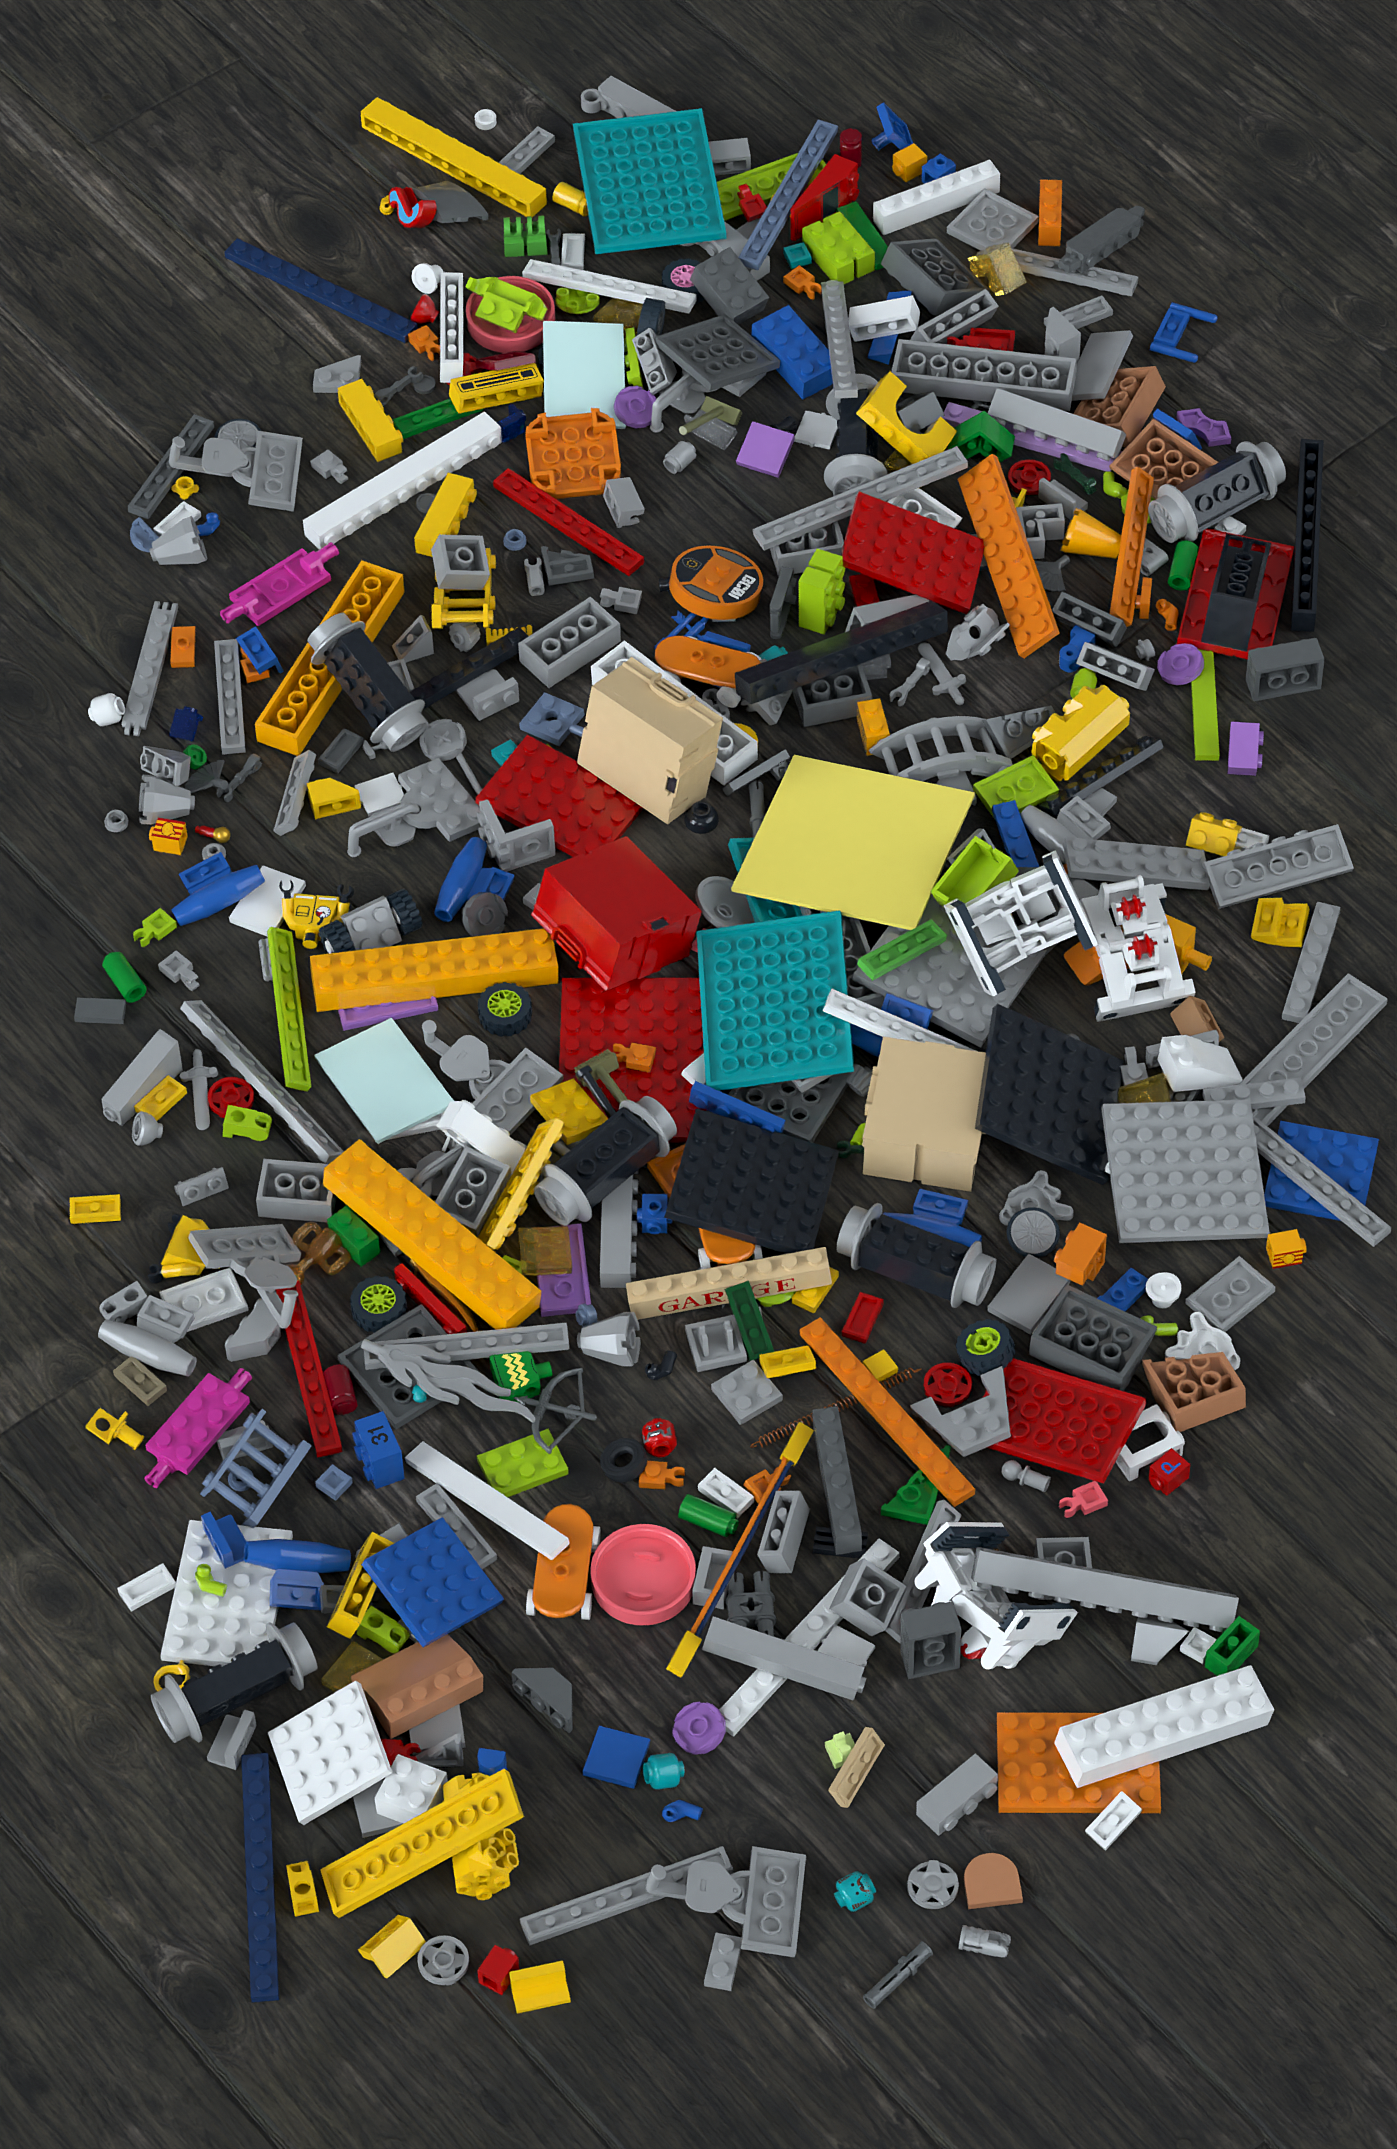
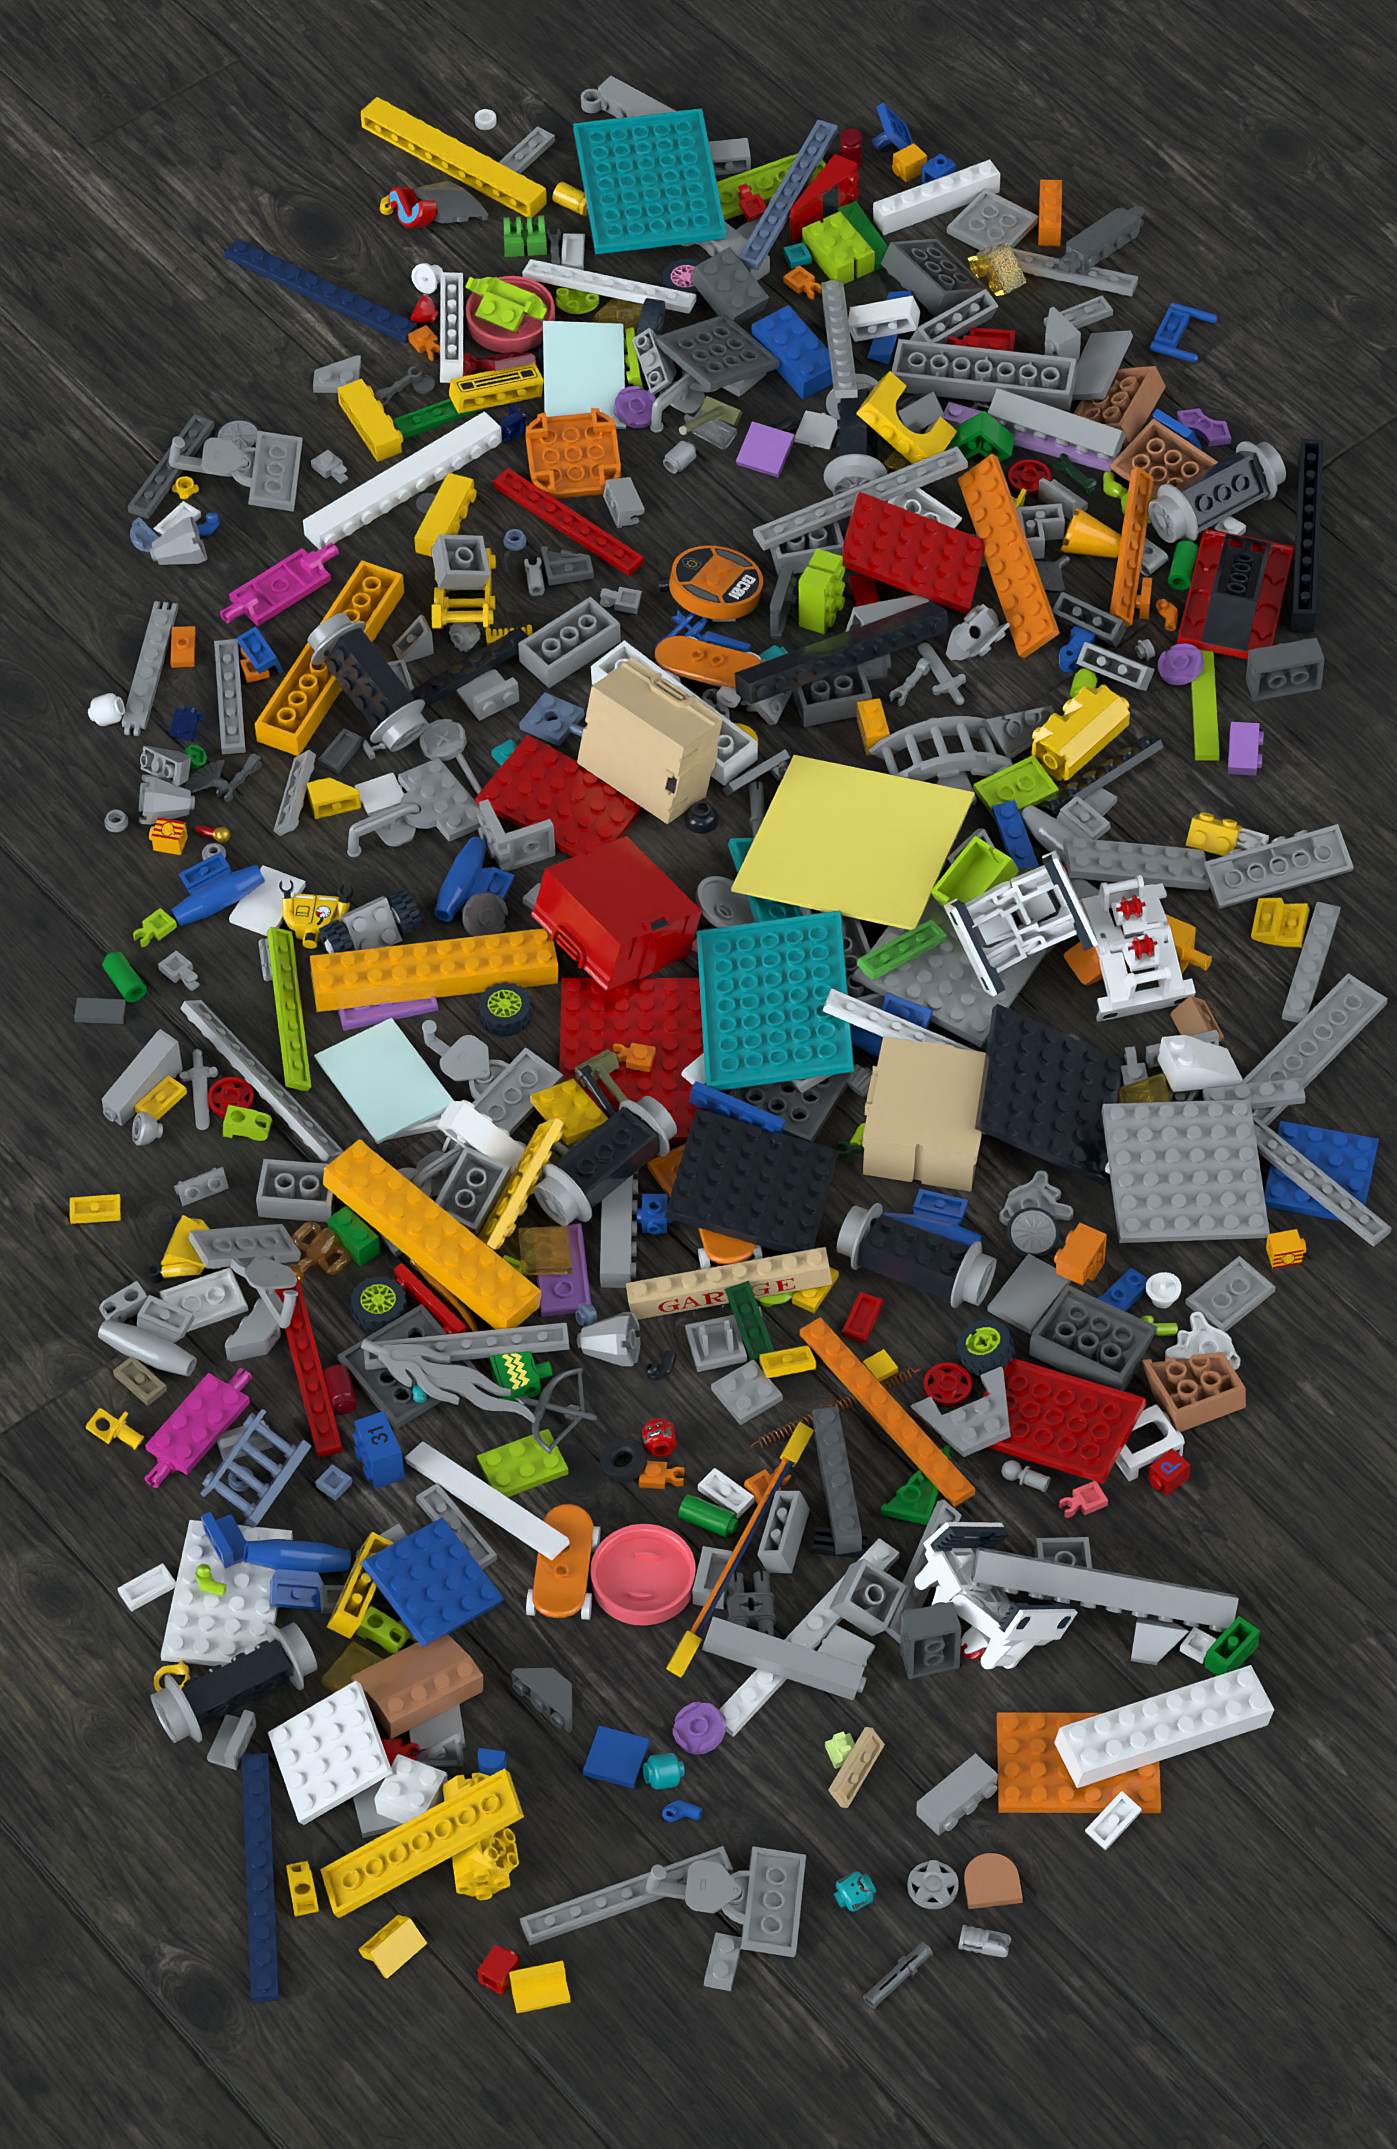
(443, 1960): light grey wheel -> none

